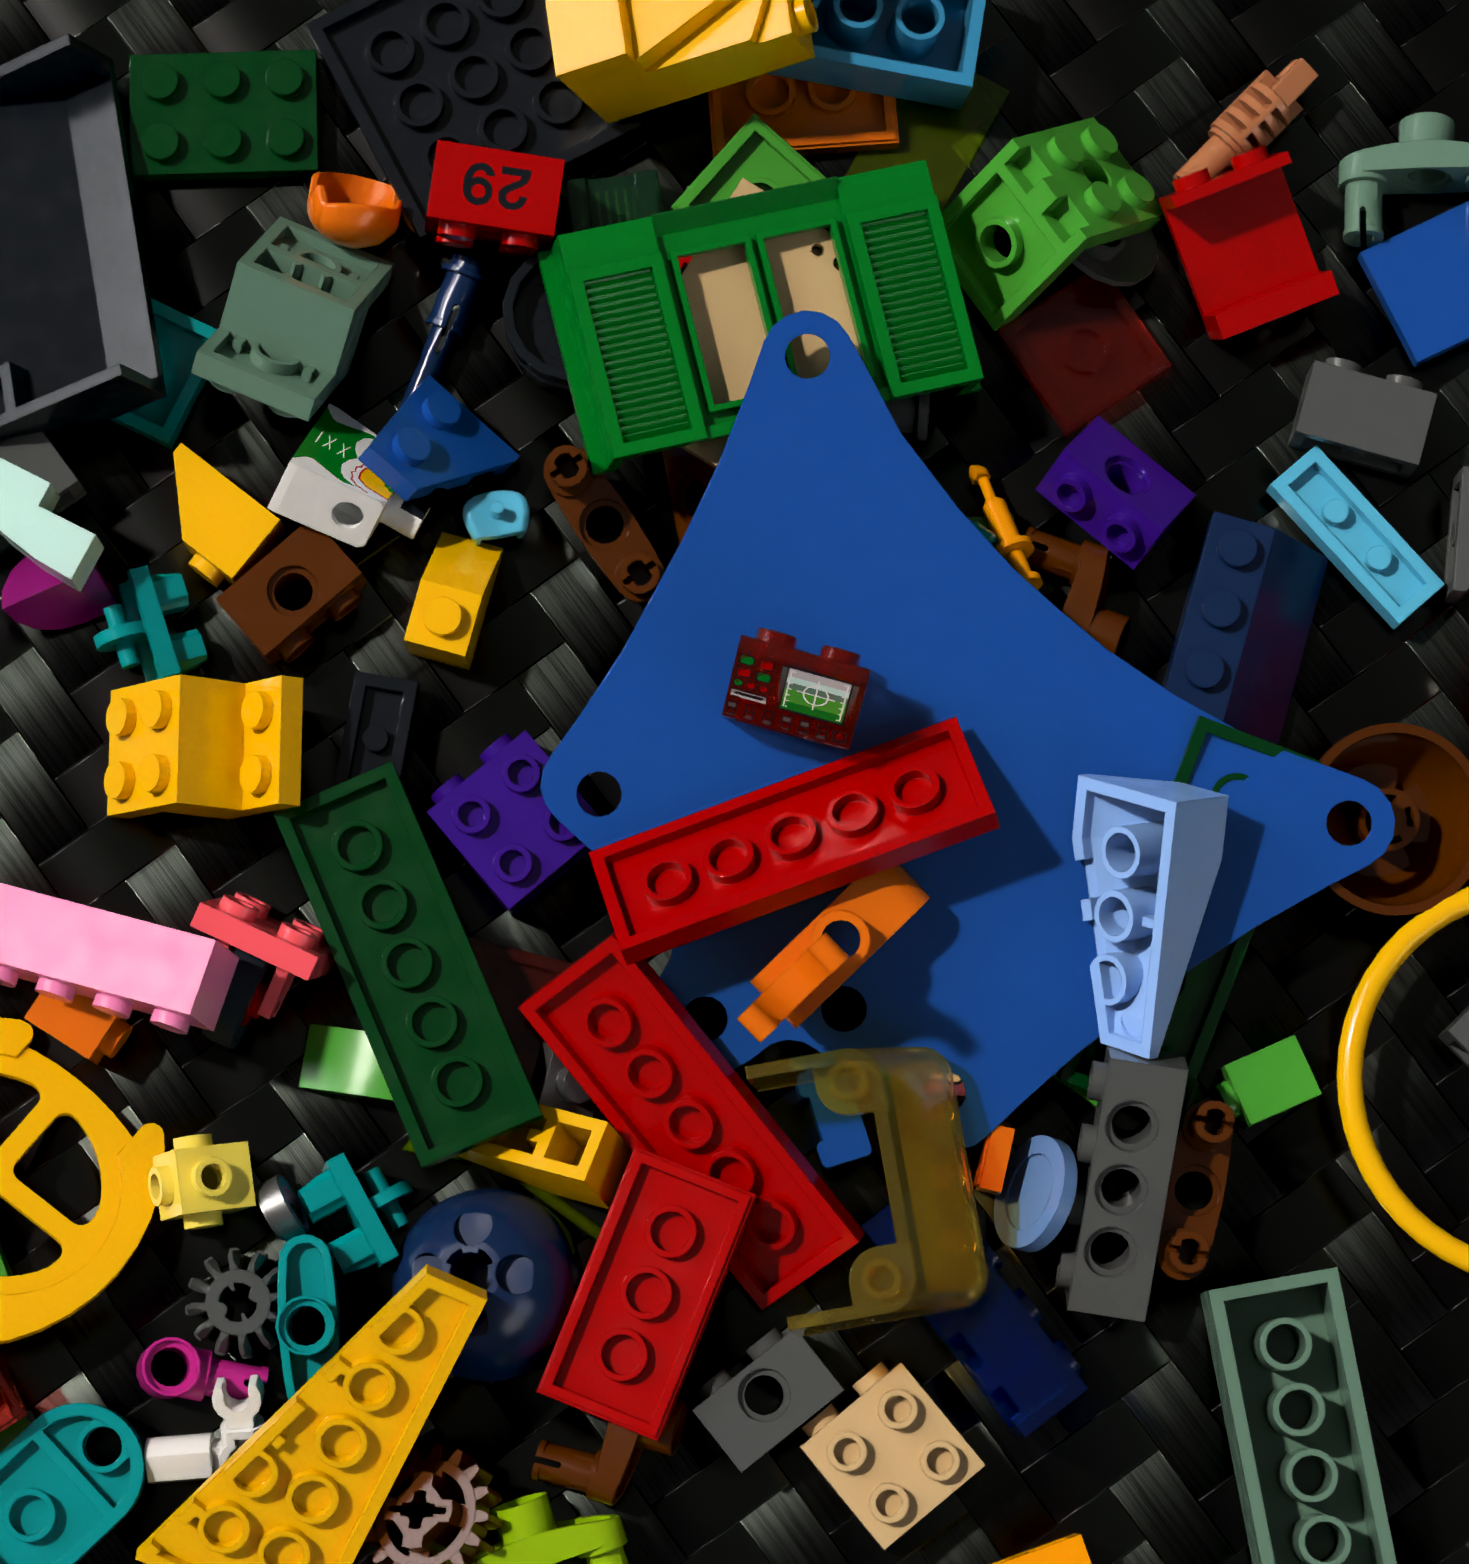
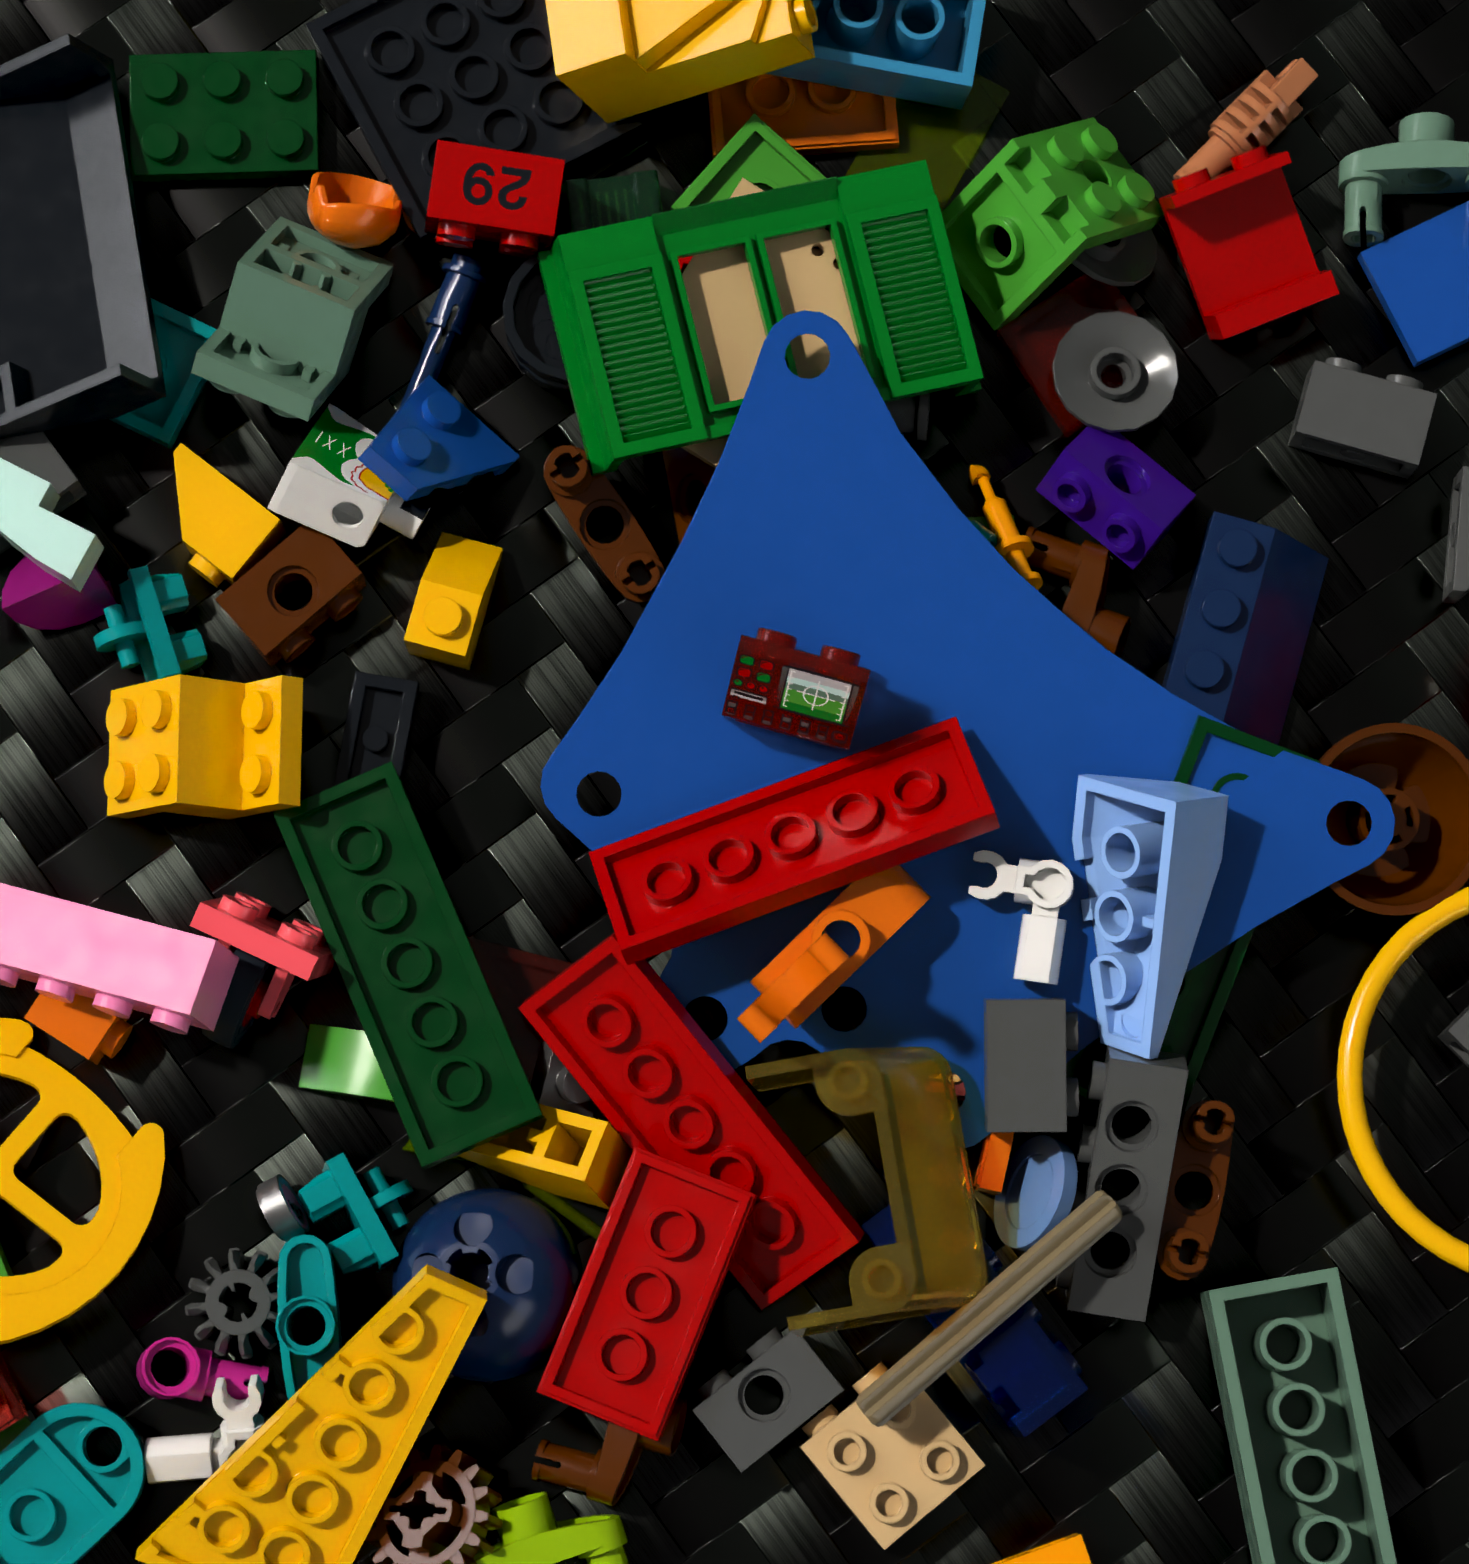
(201, 1181): light yellow brick -> none
(496, 515): medium azure piece -> none
(503, 824): dark purple brick -> none
(841, 1137): blue piece -> none
(989, 1308): none -> dark tan axle
(1027, 1065): none -> dark grey brick
(1042, 935): none -> white bar
(1118, 345): none -> dark grey dish
(1267, 1082): bright green brick -> none
(1355, 537): medium azure plate -> none

